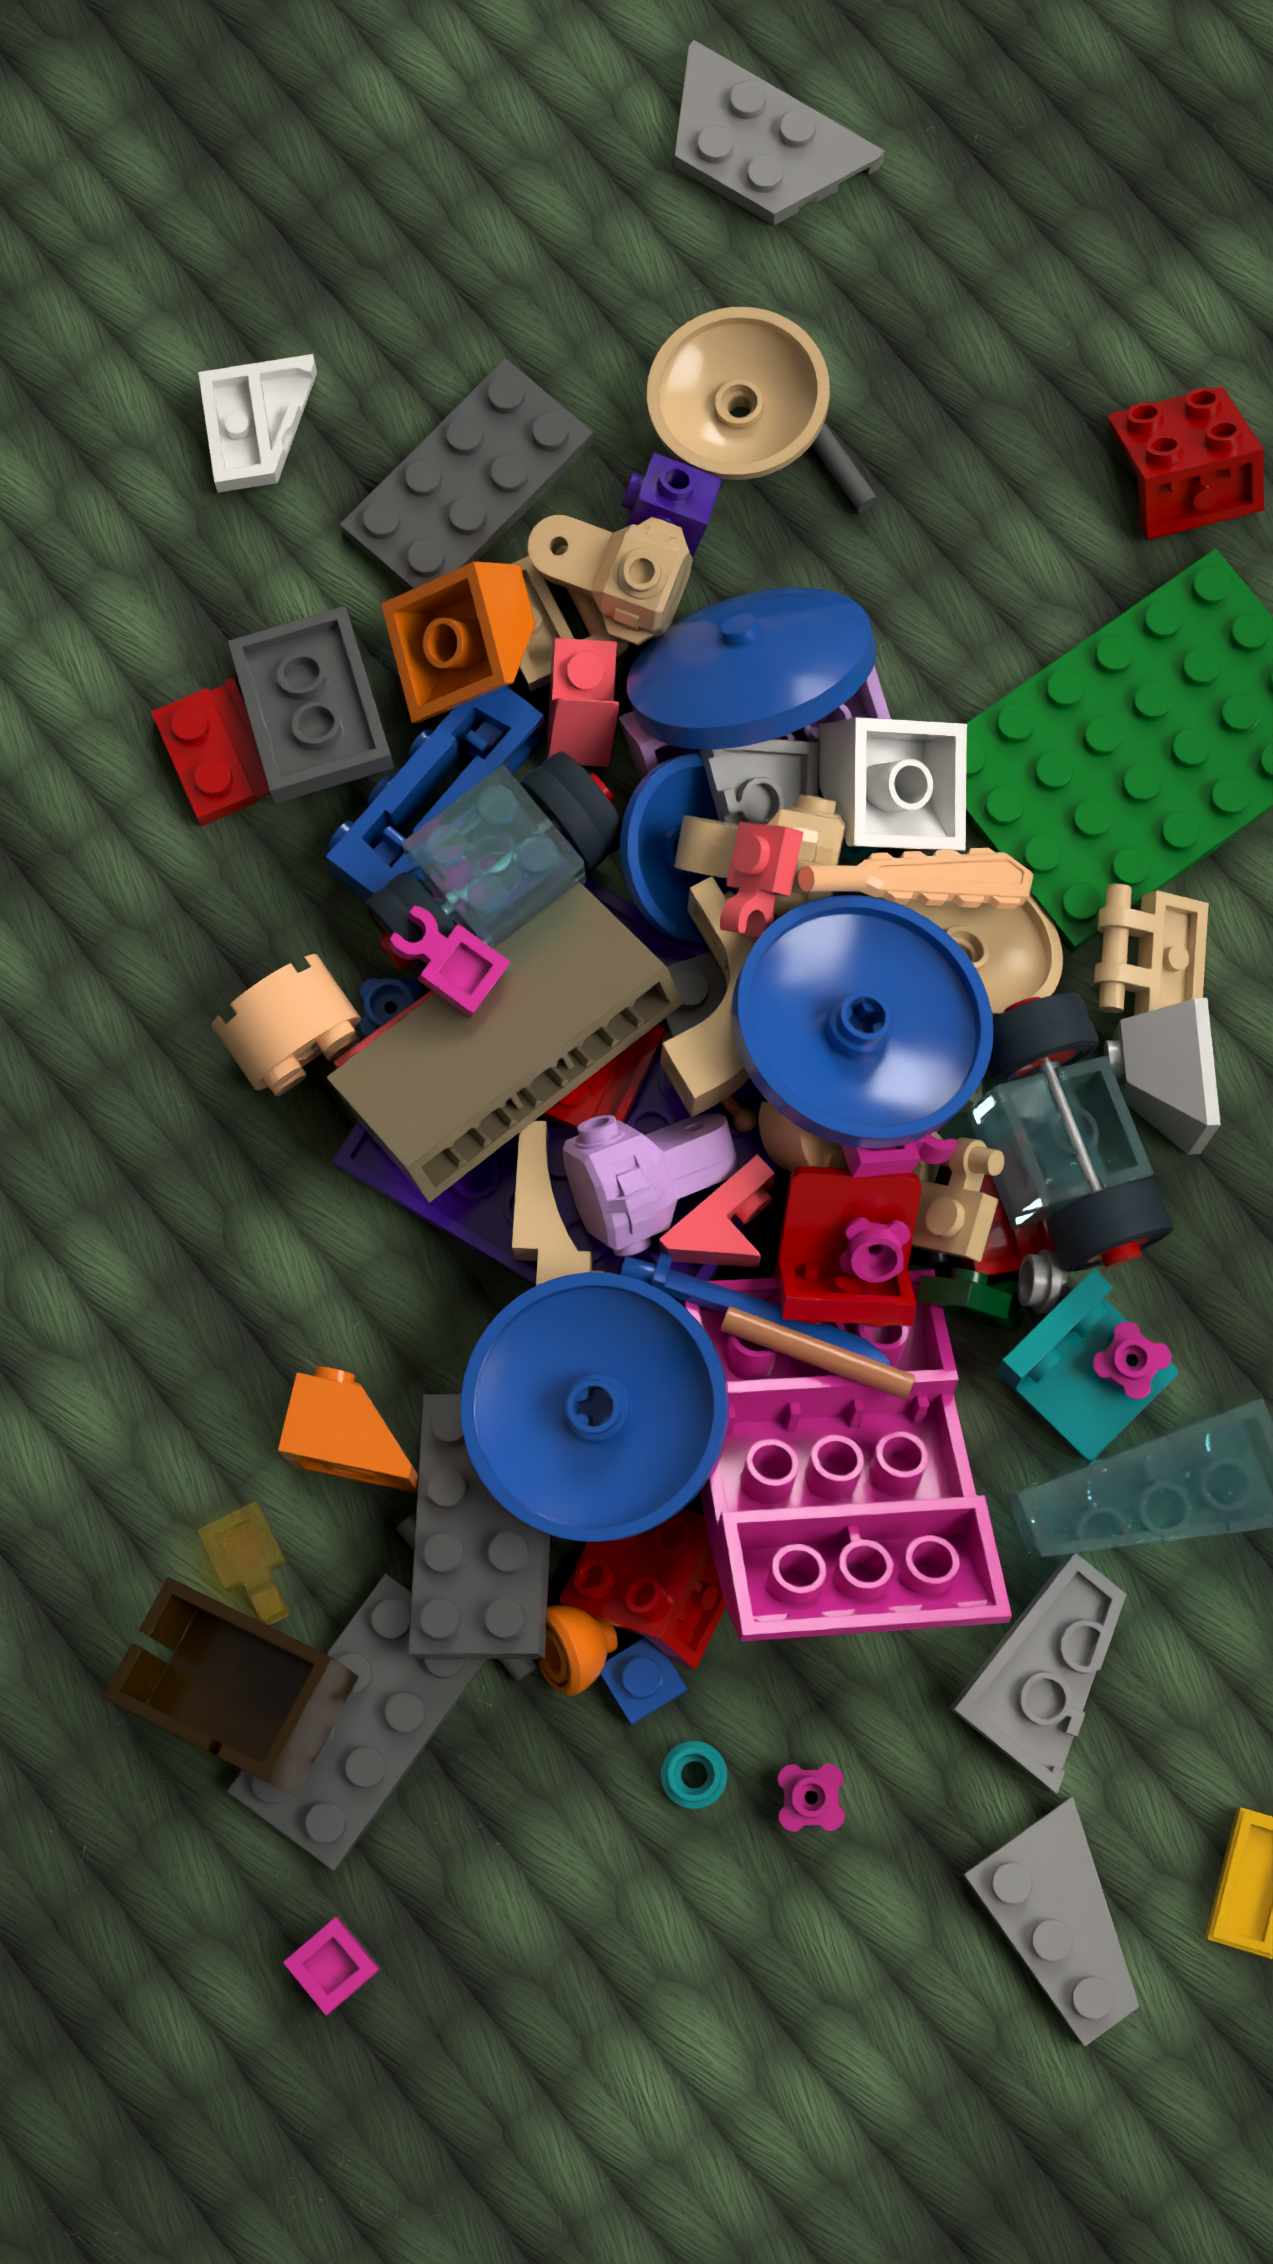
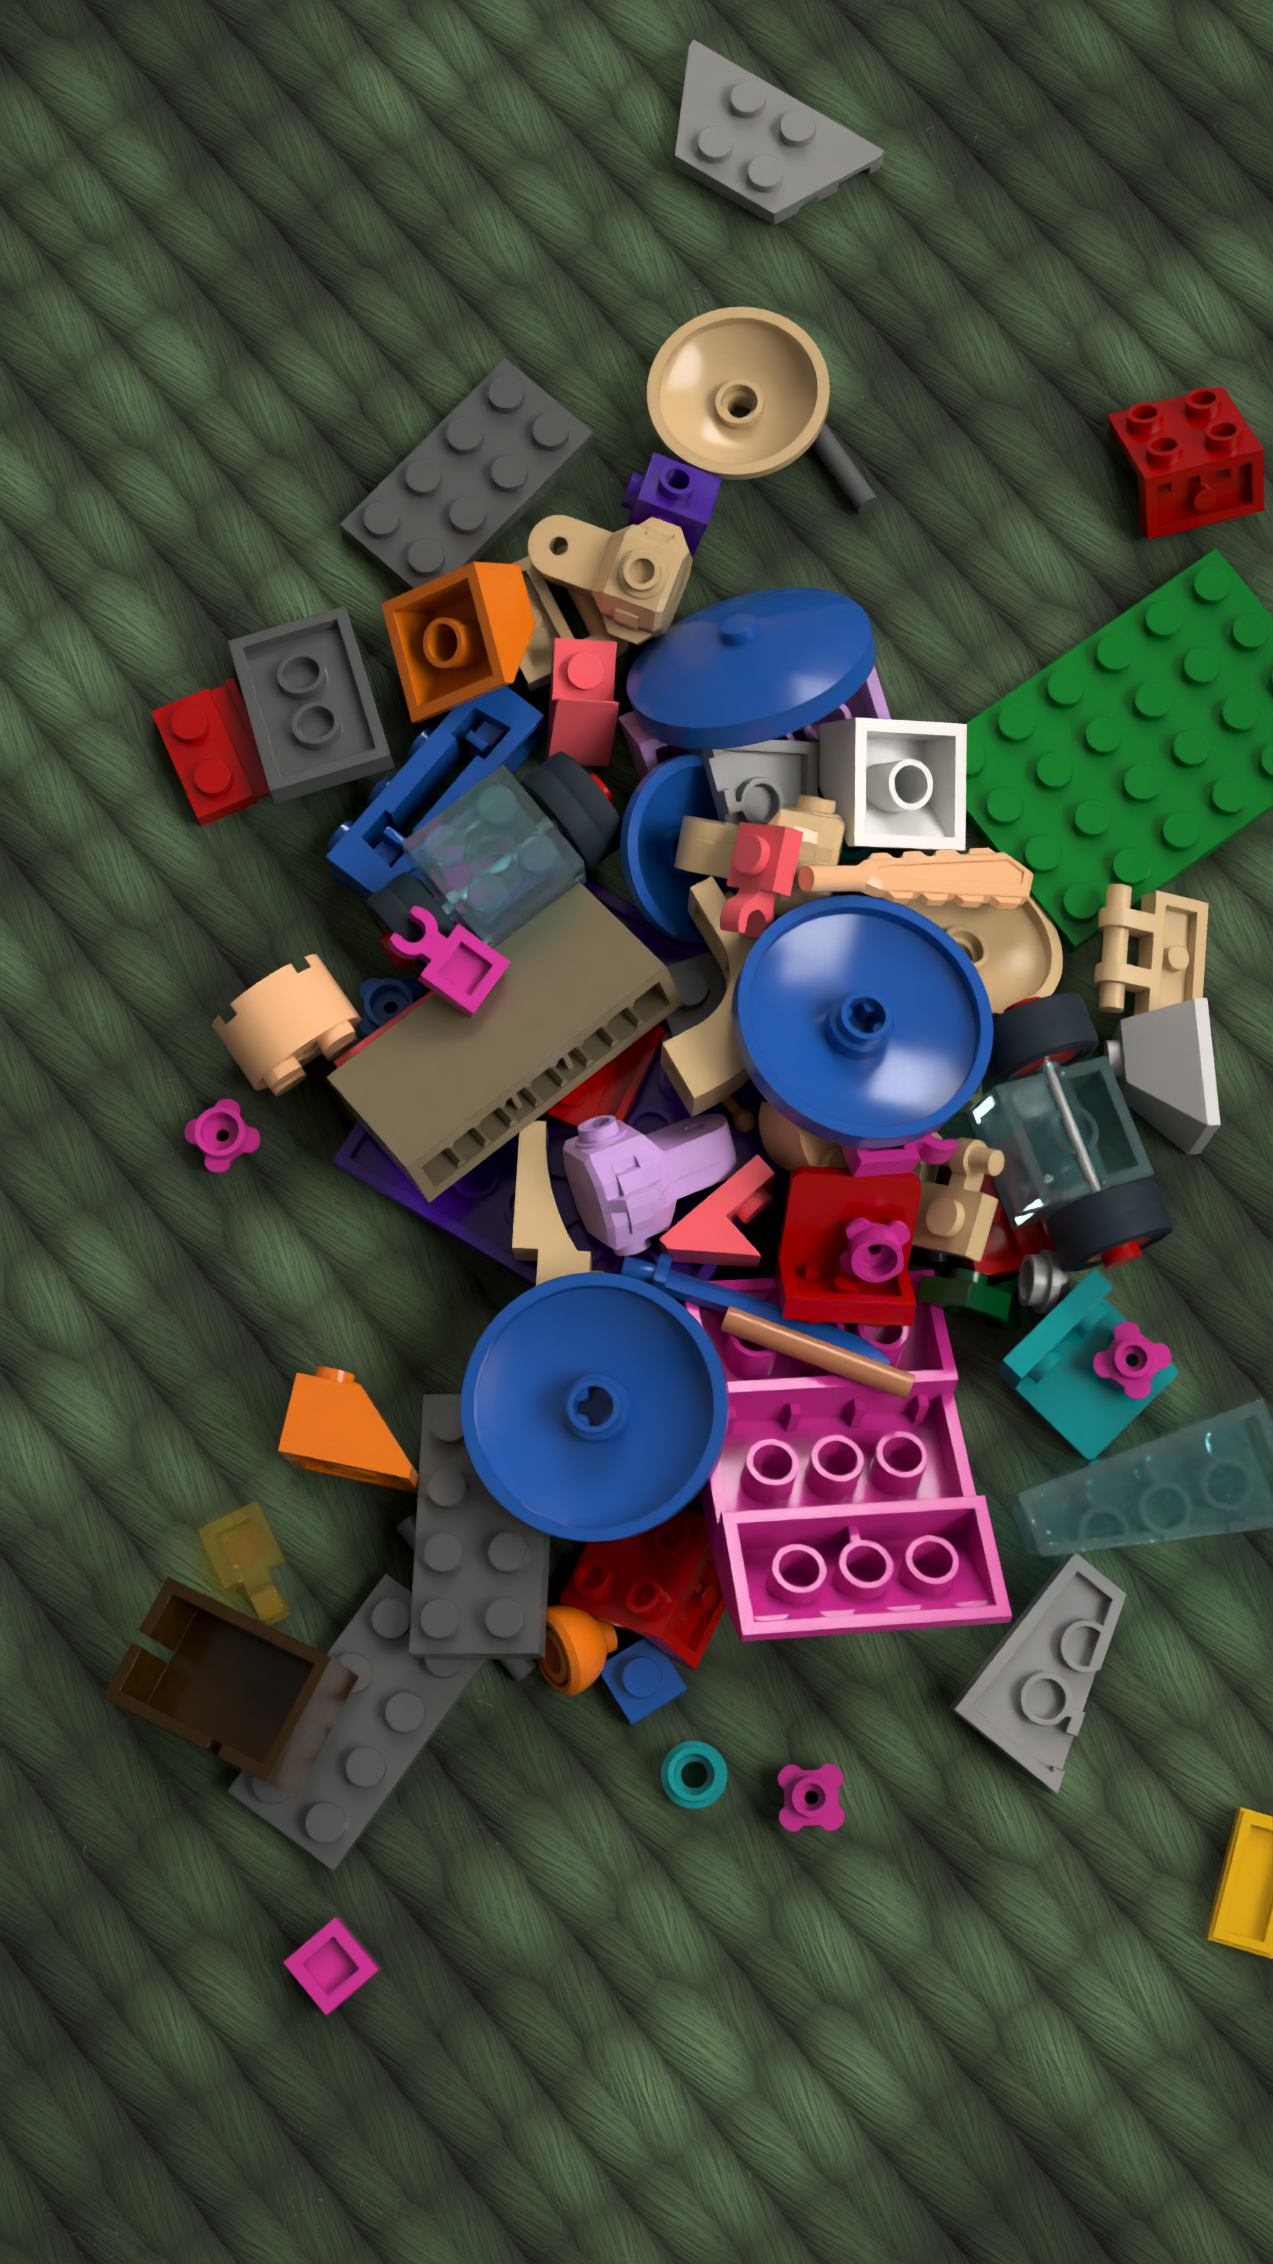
(204, 1132): none -> dark pink plate
(254, 418): white wing -> none
(1058, 1920): light grey wing -> none

